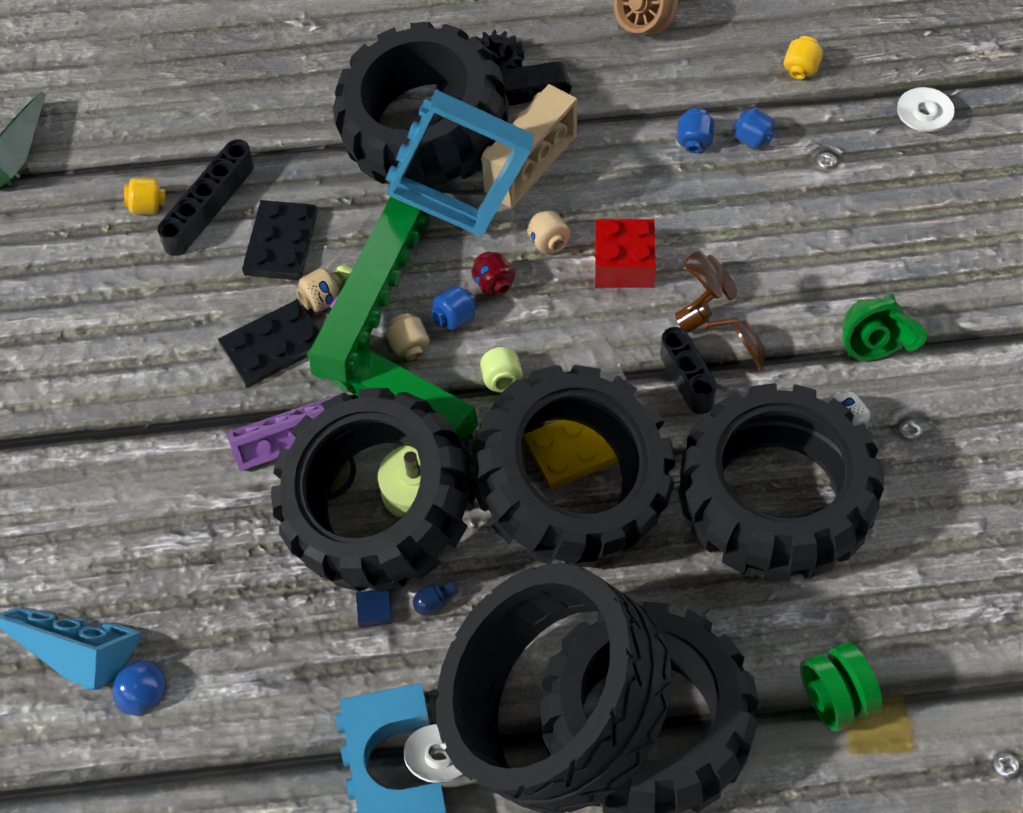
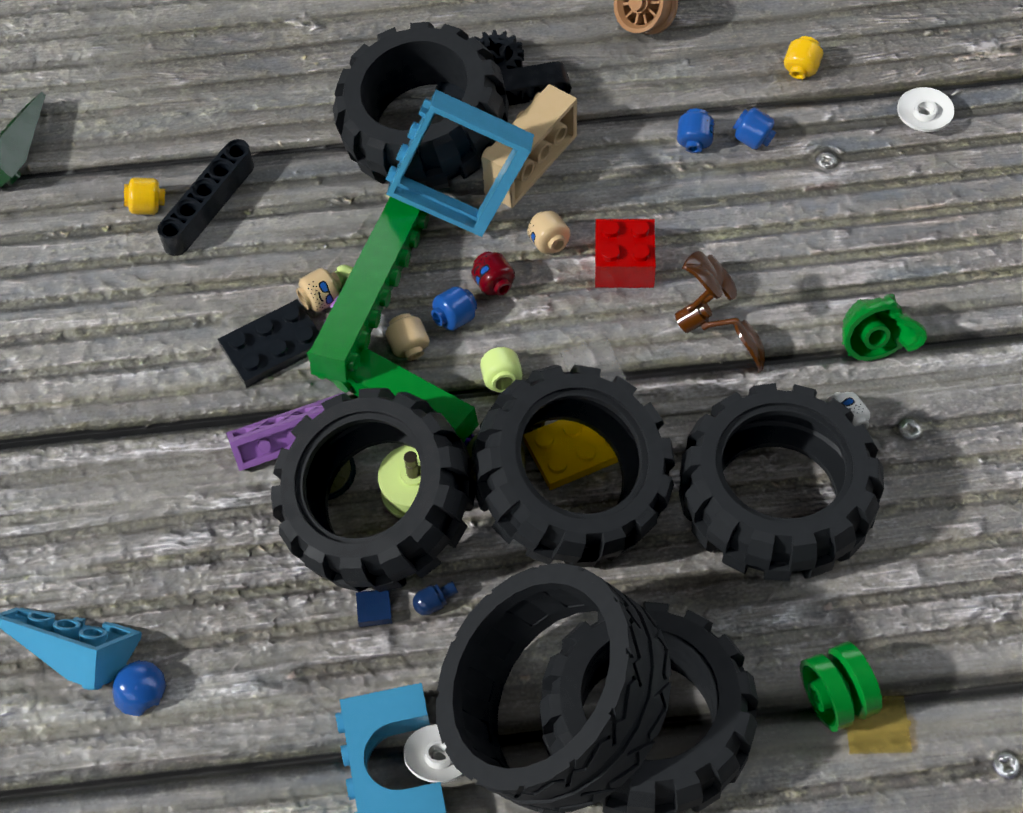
(280, 240): black plate -> none
(688, 382): black beam -> none

